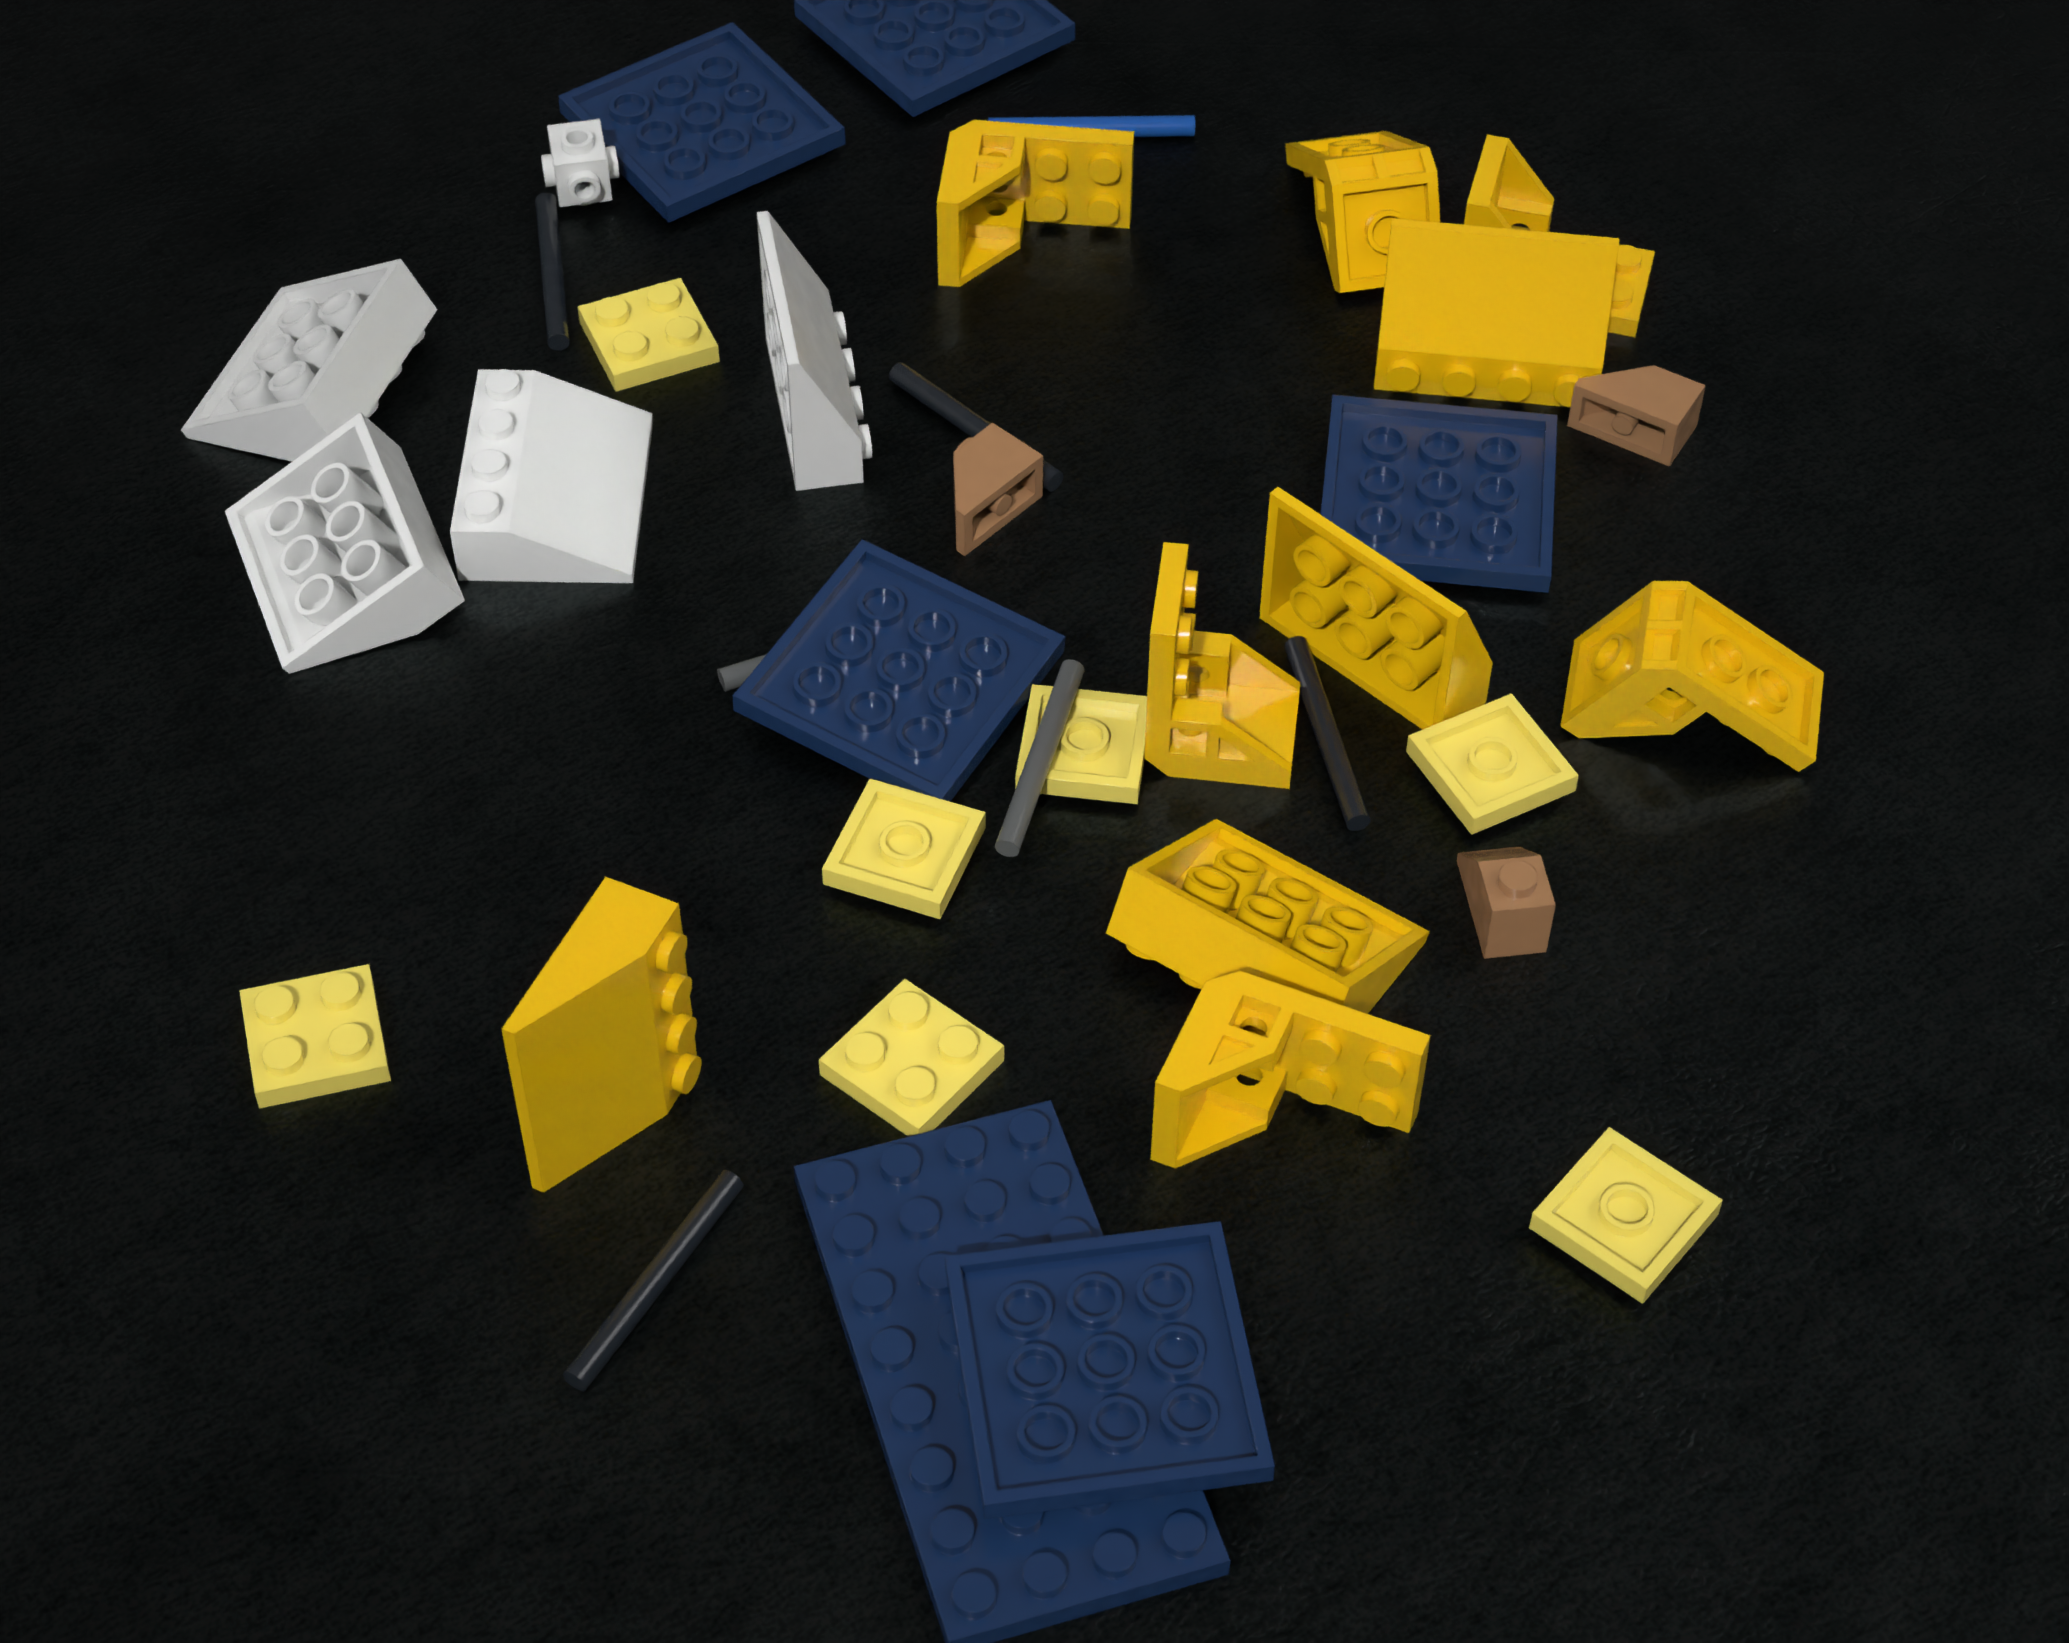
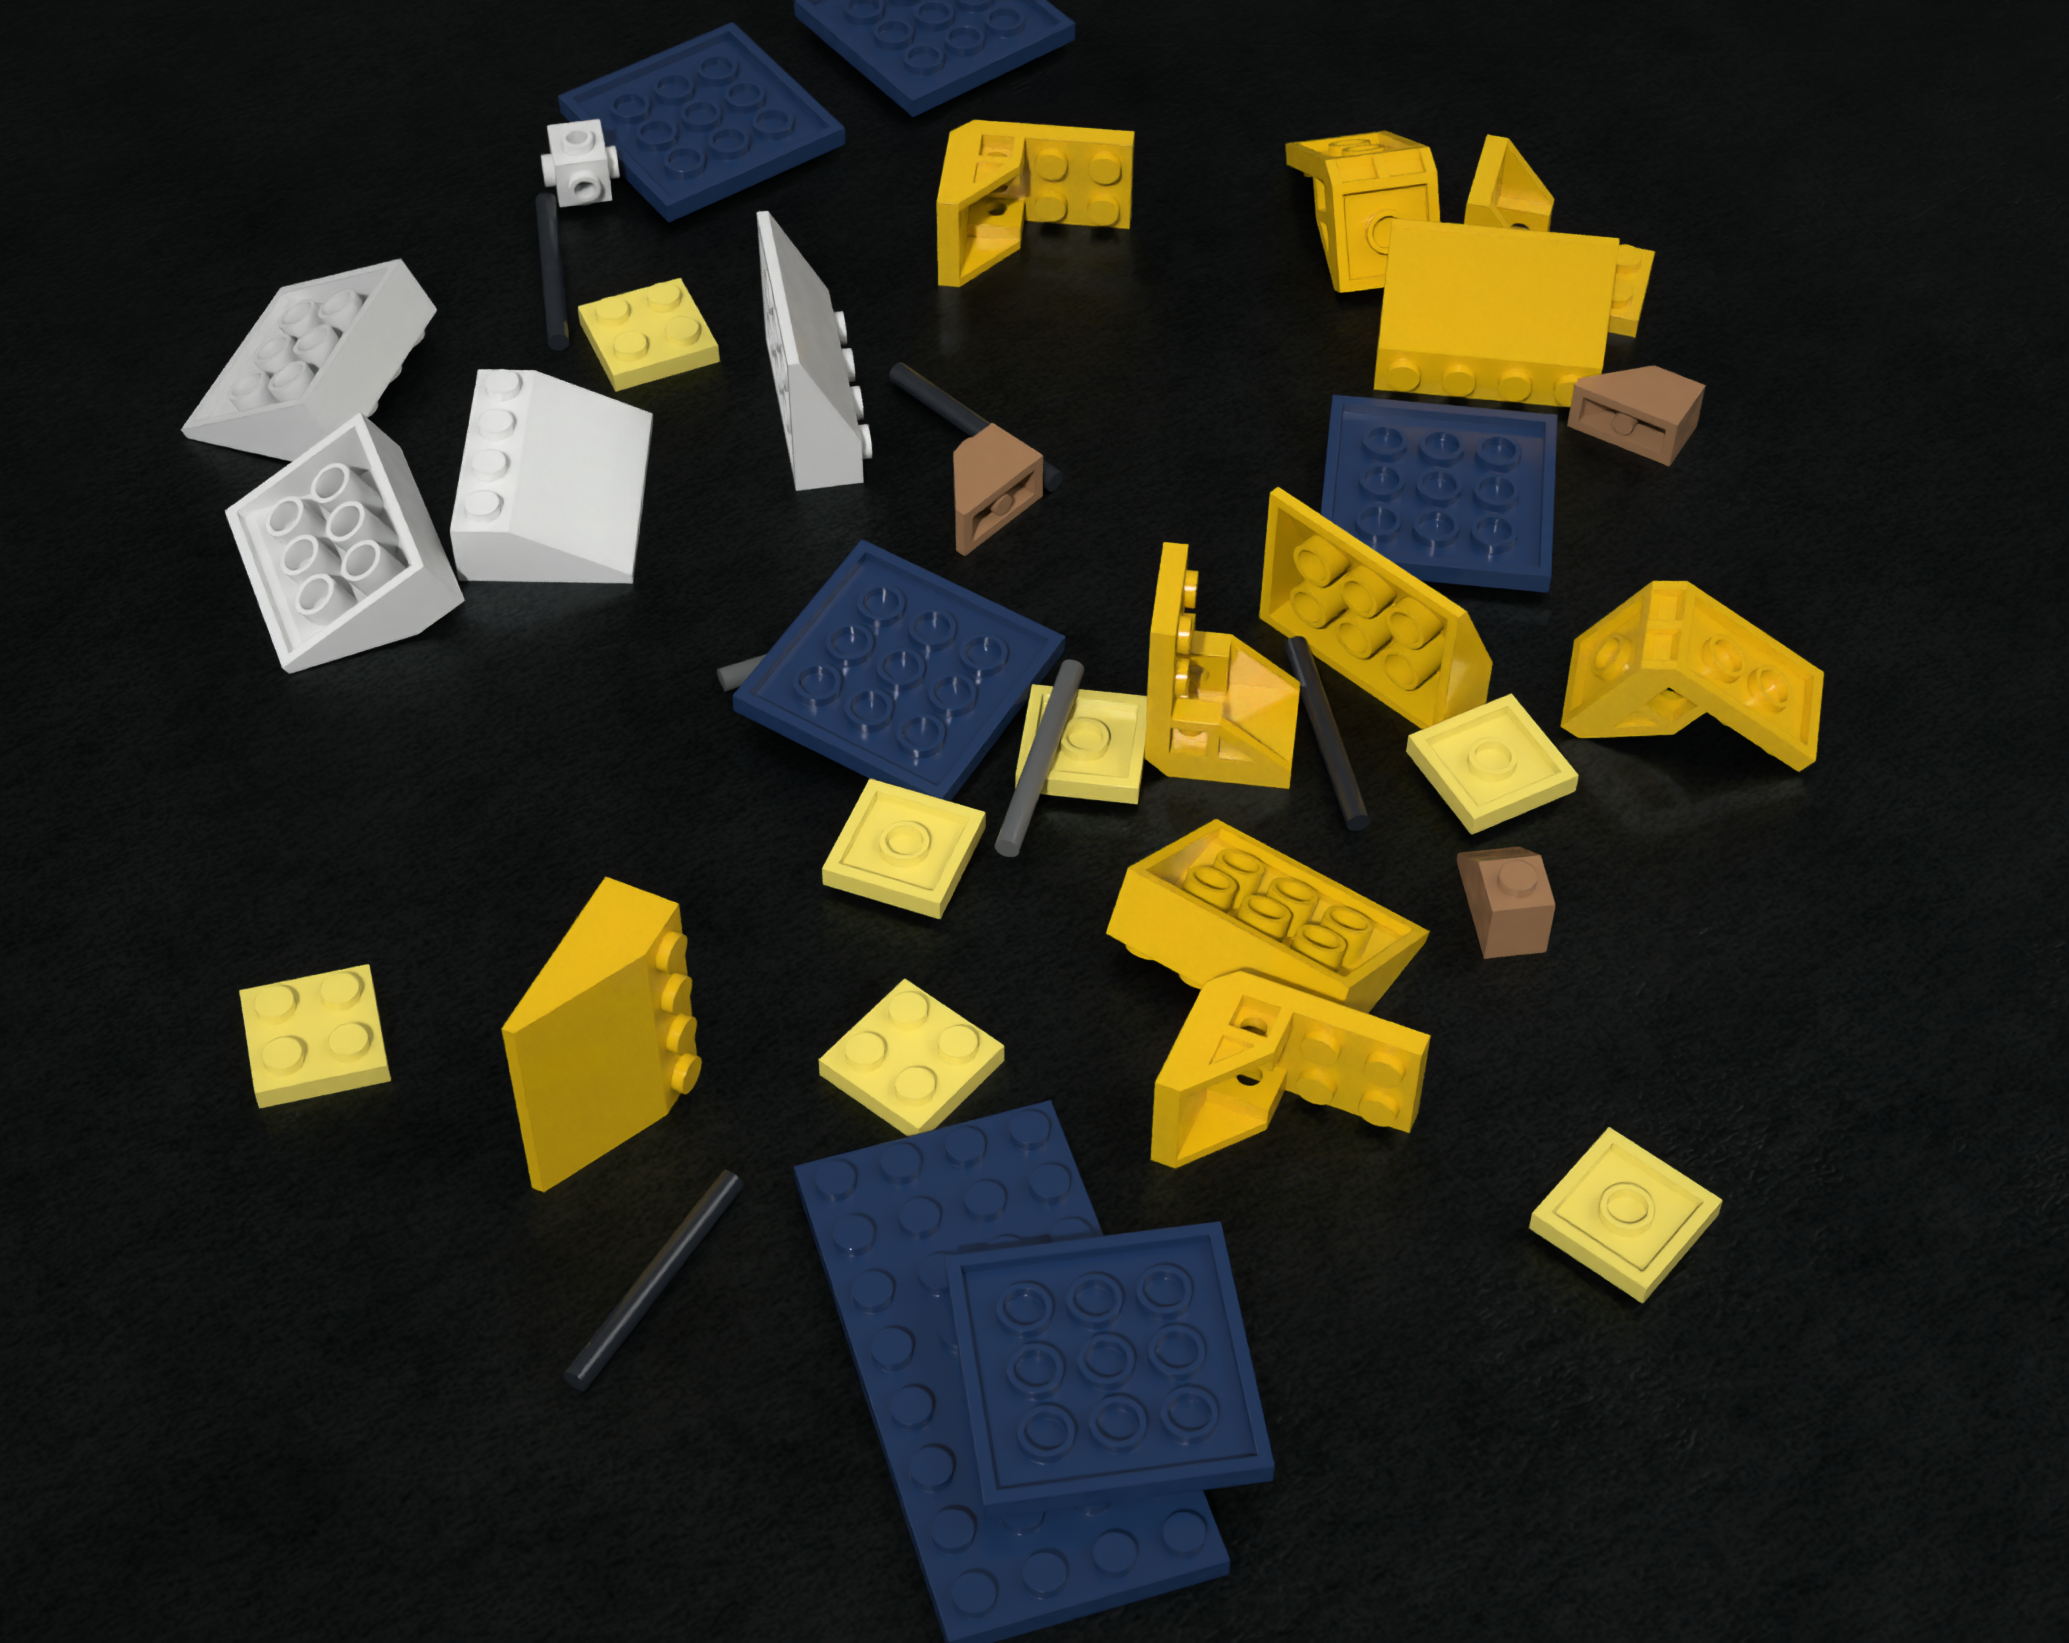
(1141, 125): blue bar -> none

